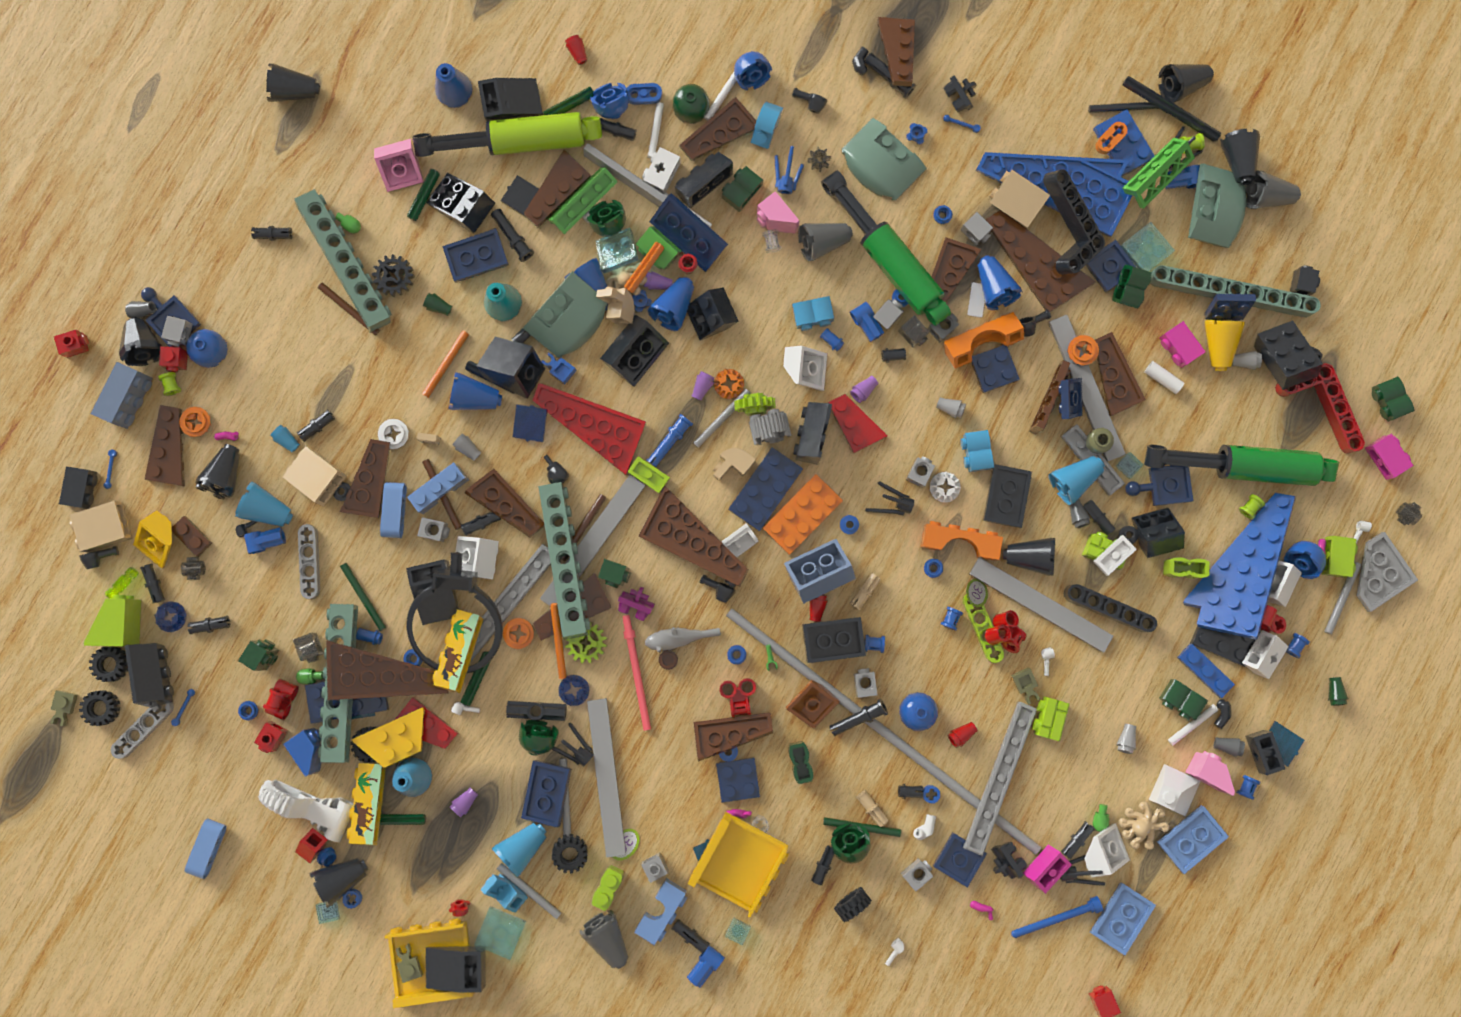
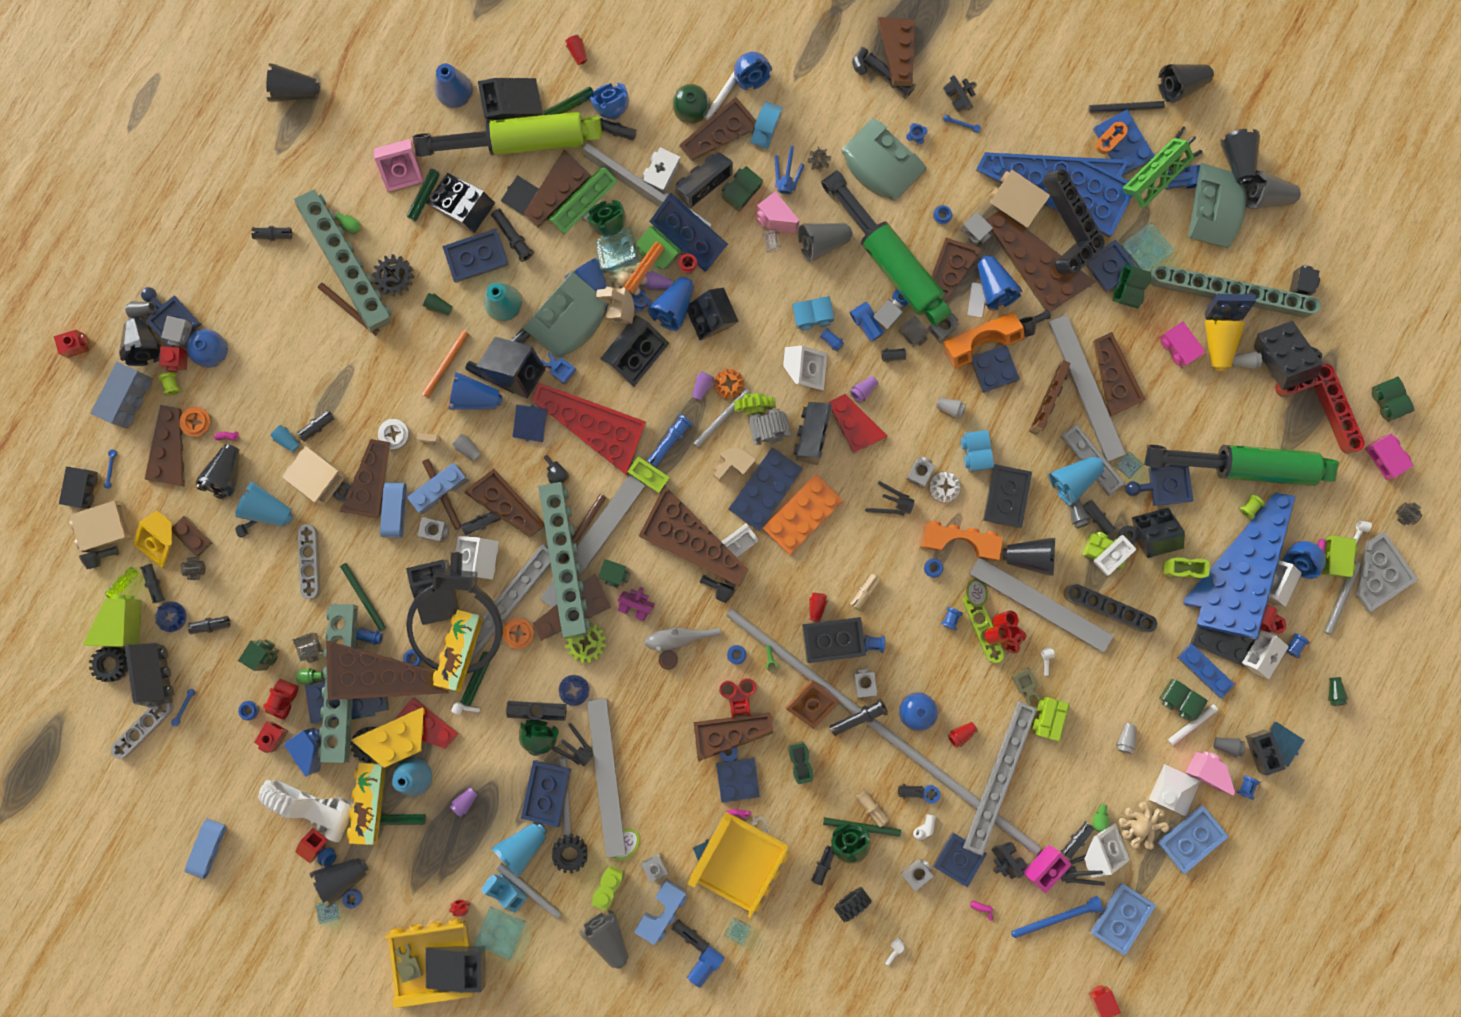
(63, 703): olive plate -> none
(88, 708): black tyre -> none
(259, 541): blue piece -> none
(558, 641): orange bar -> none
(629, 635): coral bar -> none
(644, 91): blue plate -> none
(656, 128): white bar -> none
(815, 102): black bar -> none
(820, 571): sand blue brick -> none
(845, 529): blue plate -> none
(1071, 398): dark blue plate -> none
(1091, 347): orange gear -> none
(1104, 436): olive head -> none
(1164, 377): white piece -> none
(1171, 108): black axle -> none
(1198, 143): lime bush -> none
(1225, 713): black arm -> none

